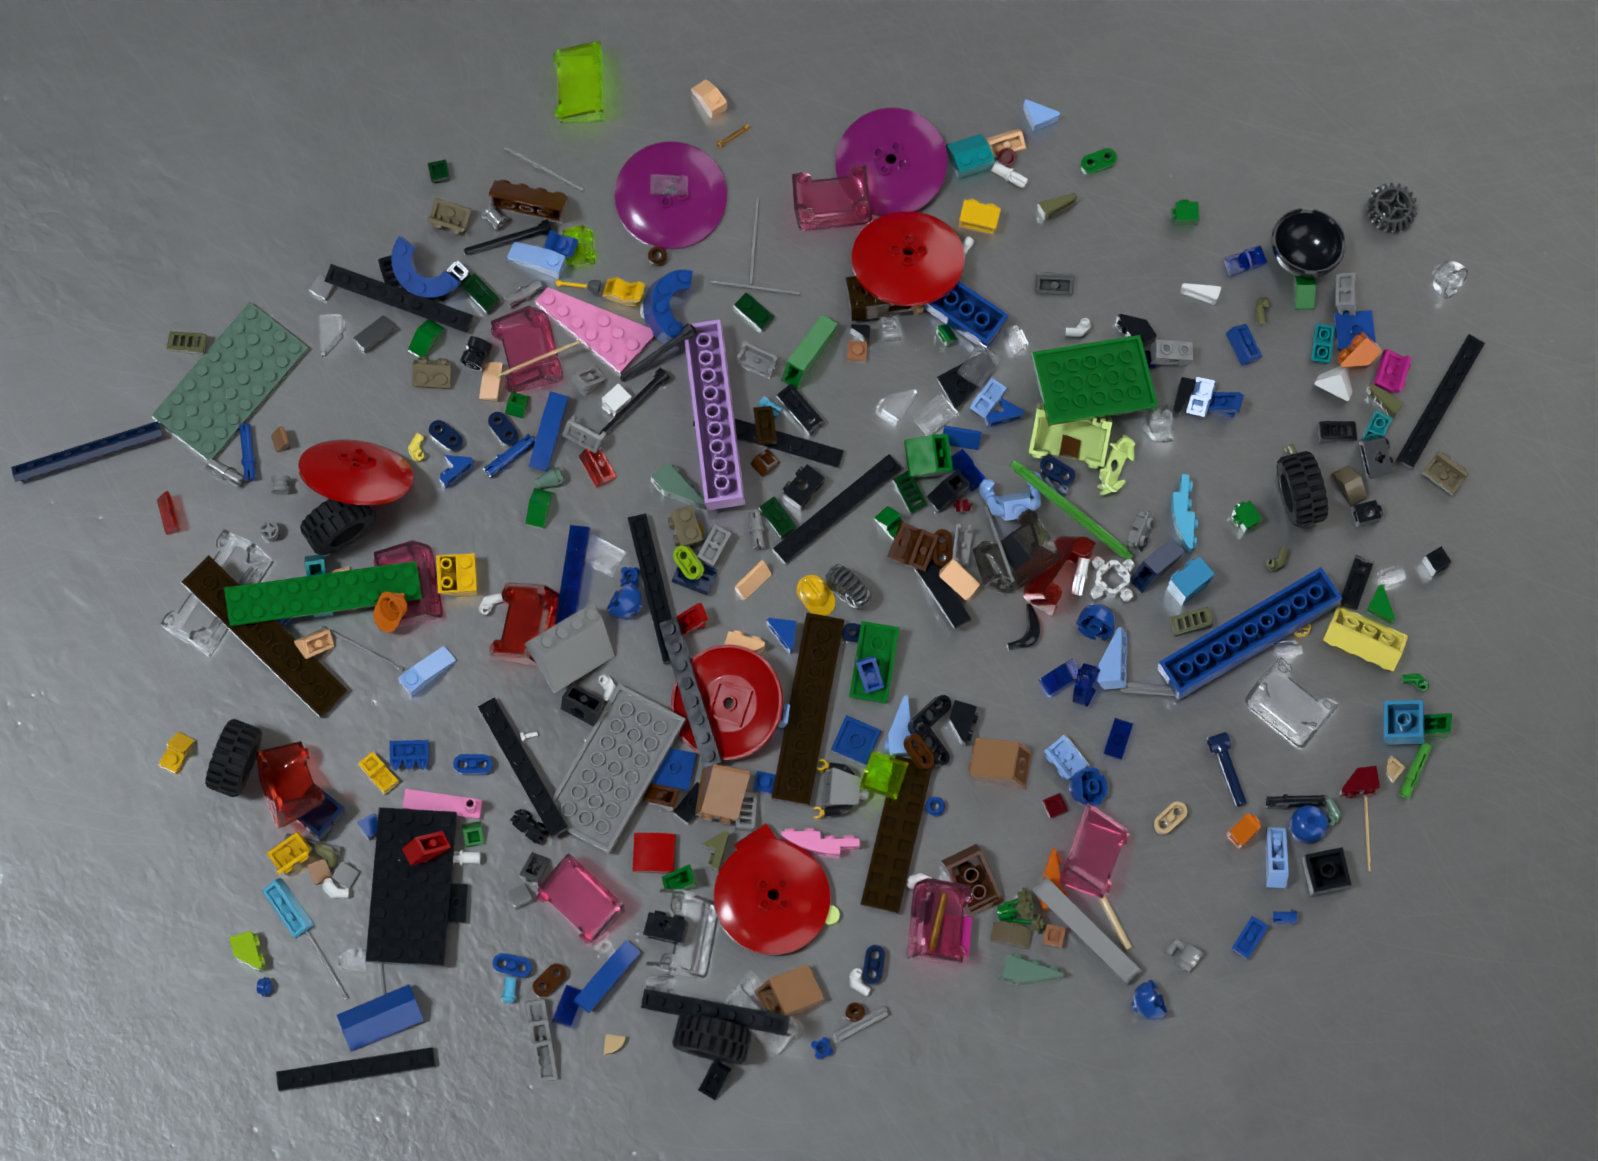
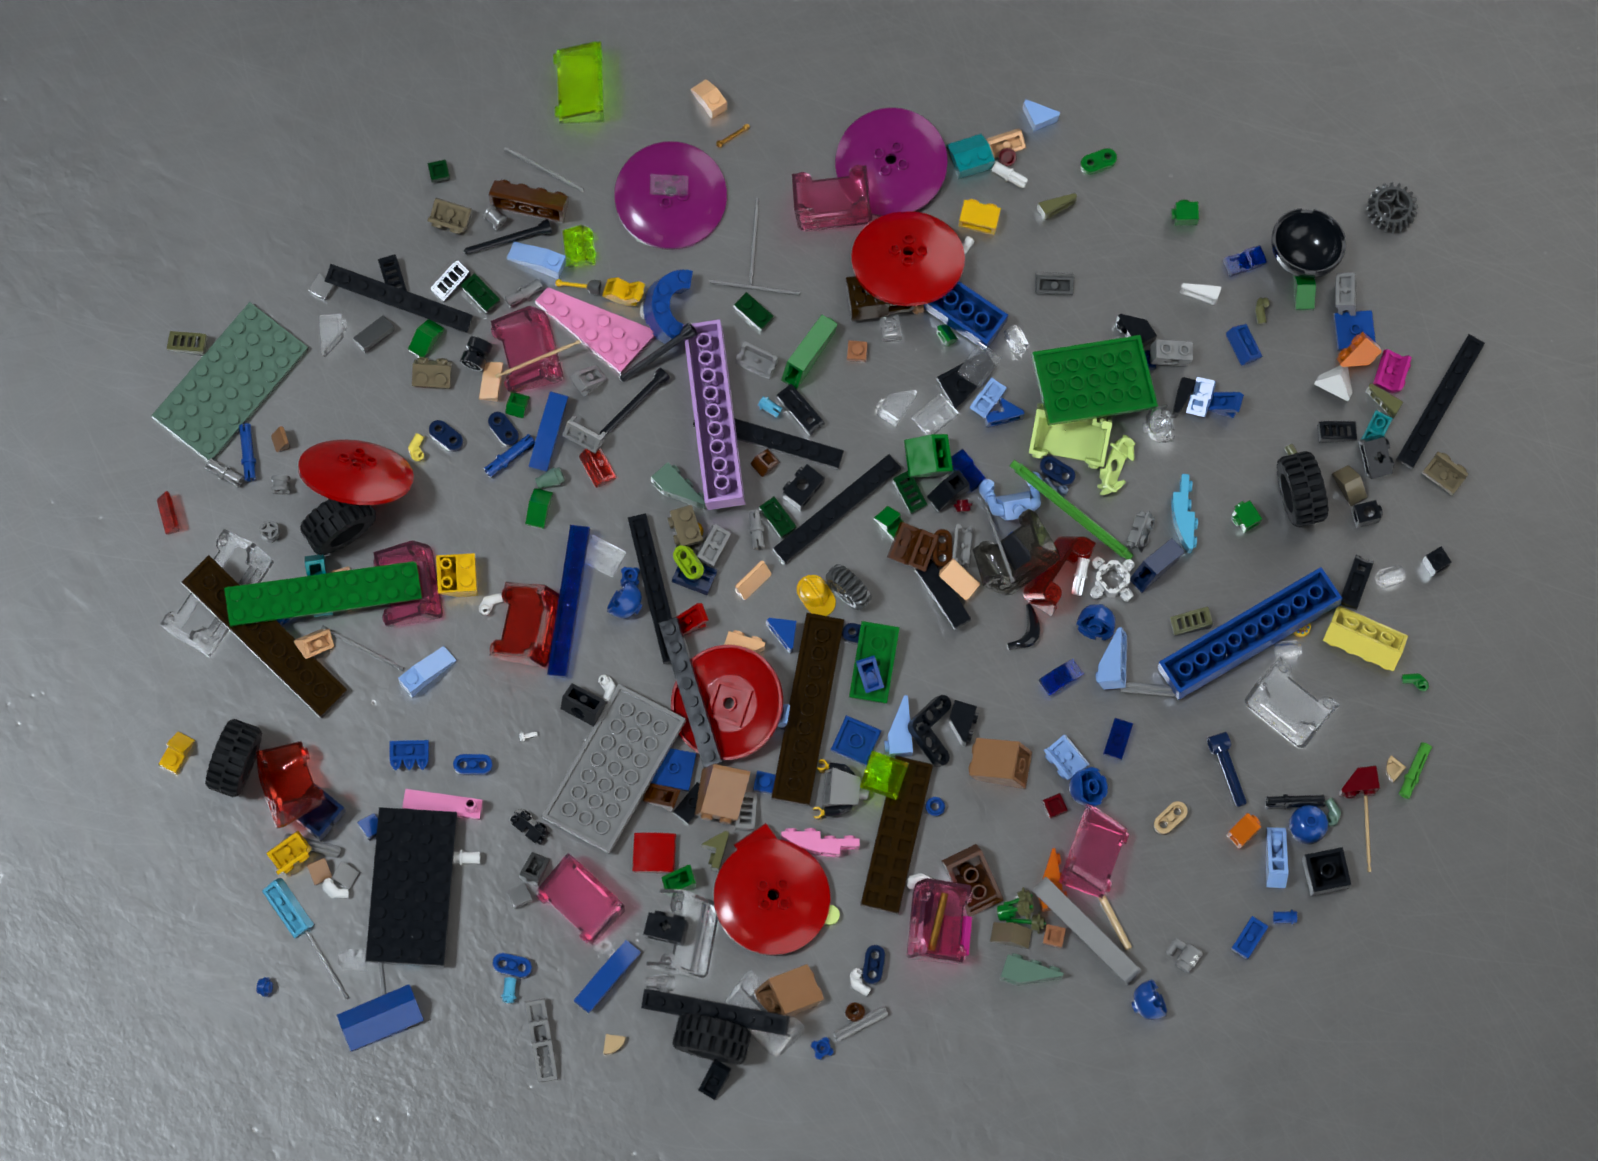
(86, 451): dark blue plate -> none
(245, 950): lime slope -> none
(326, 852): olive arm -> none
(355, 1069): black plate -> none
(378, 773): yellow slope -> none
(389, 611): orange piece -> none
(412, 280): blue brick -> none
(426, 847): red slope -> none
(458, 903): black plate -> none
(459, 466): blue slope -> none
(473, 834): green slope -> none
(523, 767): black plate -> none
(549, 980): reddish brown plate -> none
(560, 244): blue slope -> none
(567, 1007): clear blue plate -> none
(571, 648): light grey slope -> none
(615, 400): white brick -> none
(657, 250): reddish brown plate -> none
(764, 425): dark brown plate -> none
(861, 332): black slope -> none
(918, 750): reddish brown plate -> none
(963, 437): blue slope -> none
(1069, 447): reddish brown slope -> none
(1083, 327): white arm -> none
(1083, 687): clear blue slope -> none
(1190, 581): dark azure brick -> none
(1279, 562): olive arm -> none
(1322, 343): teal slope -> none
(1380, 607): green slope -> none
(1404, 722): dark azure brick -> none
(1438, 725): green slope -> none
(1447, 278): clear cylinder -> none

